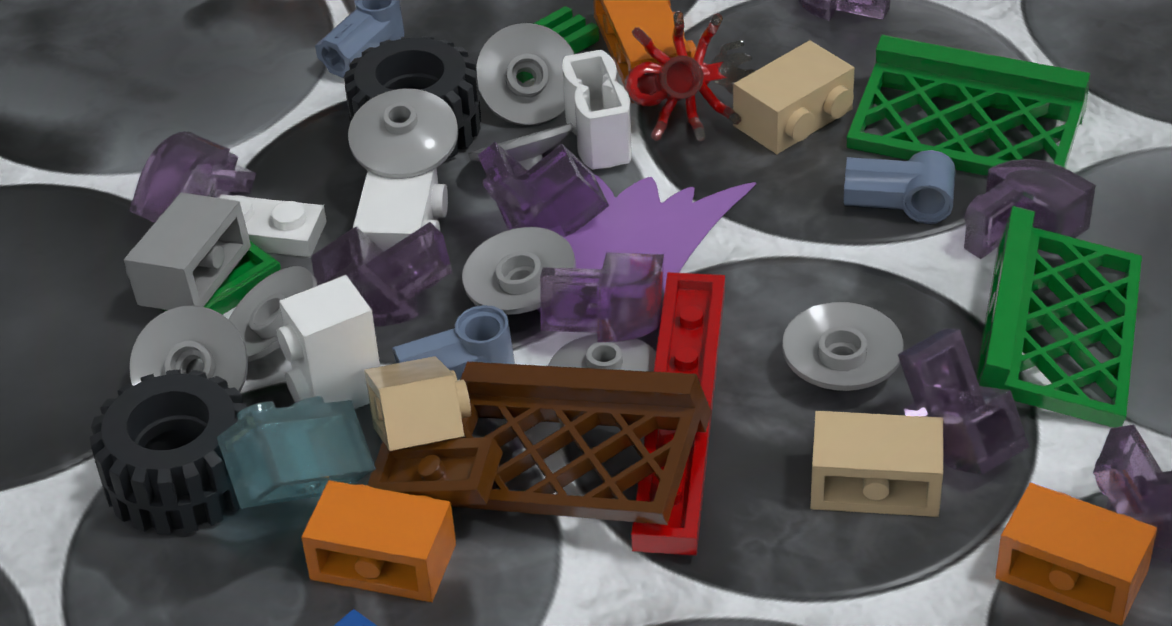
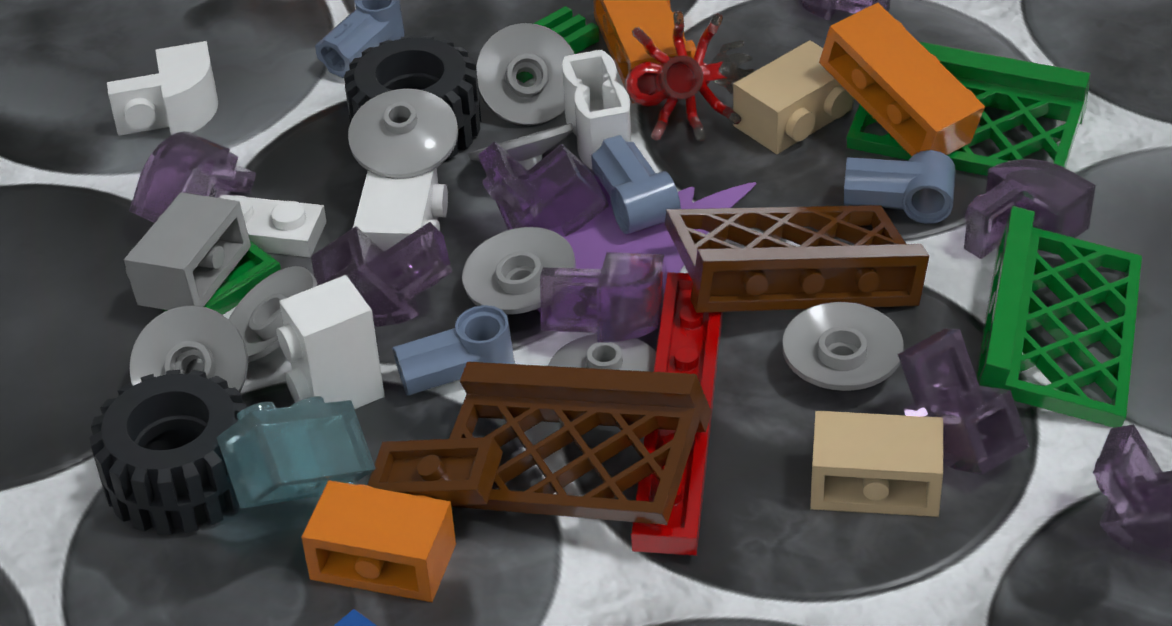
(176, 97): none -> white brick
(416, 402): tan brick -> none
(635, 190): none -> sand blue piece
(786, 277): none -> reddish brown fence
(900, 82): none -> orange brick
(1075, 553): orange brick -> none

